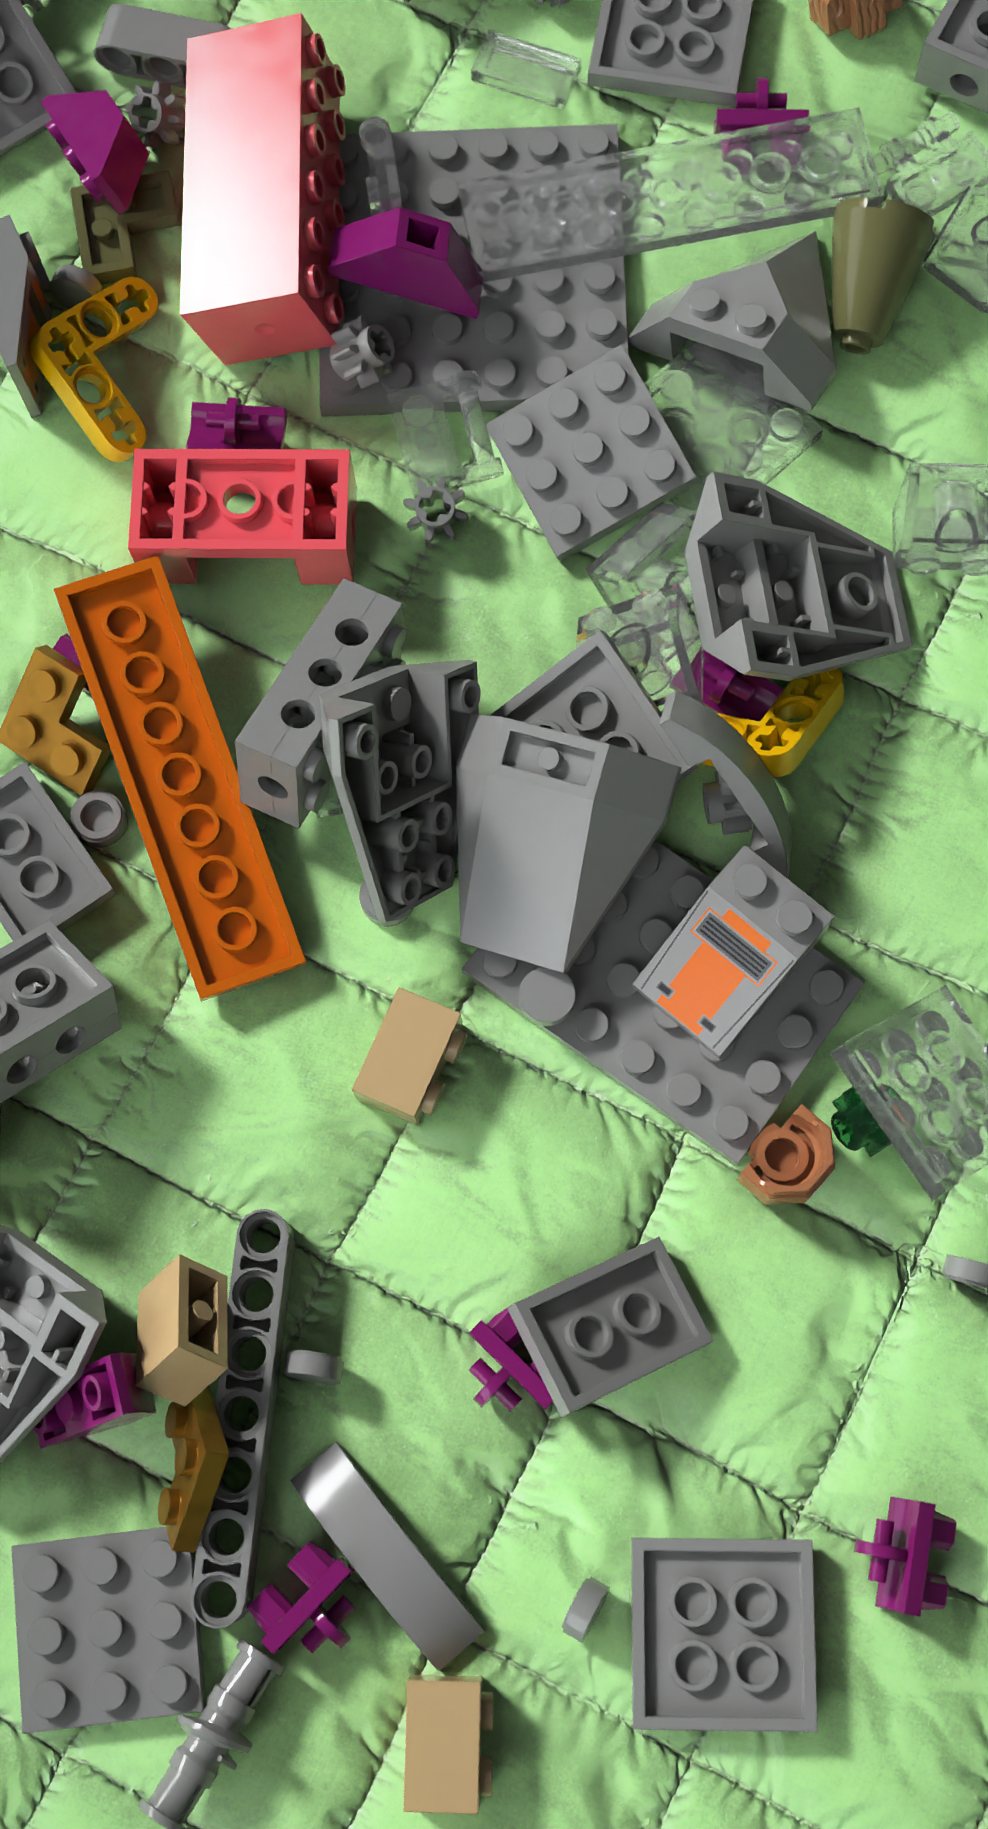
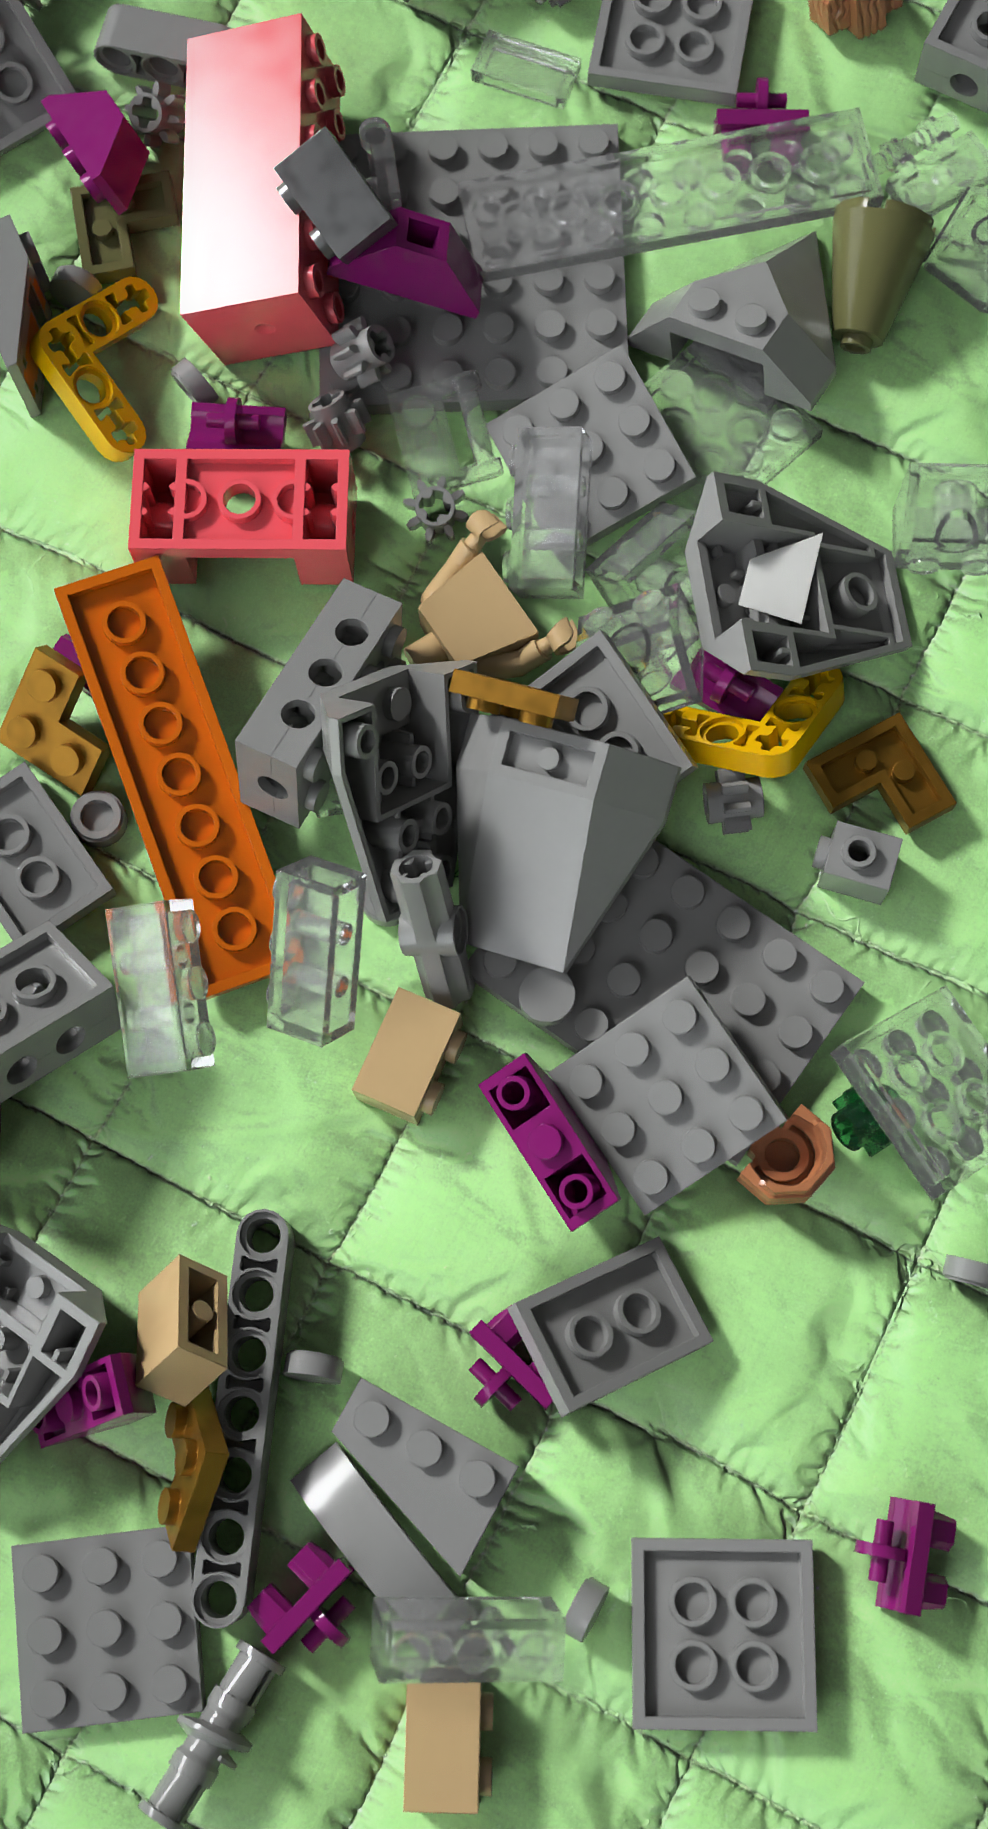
(160, 987): none -> clear brick
(193, 382): none -> light grey tile
(315, 950): none -> clear brick
(334, 197): none -> flat silver brick
(337, 421): none -> light grey gear
(427, 1469): none -> light grey wedge
(432, 928): none -> light grey piece
(467, 1639): none -> clear brick
(476, 616): none -> tan torso
(513, 699): none -> pearl gold plate
(548, 512): none -> clear brick
(552, 1141): none -> magenta slope
(668, 1095): none -> light grey plate
(705, 735): light grey slope -> none
(733, 951): light grey slope -> none
(781, 580): none -> white sticker
(857, 862): none -> light grey brick
(885, 760): none -> pearl gold plate

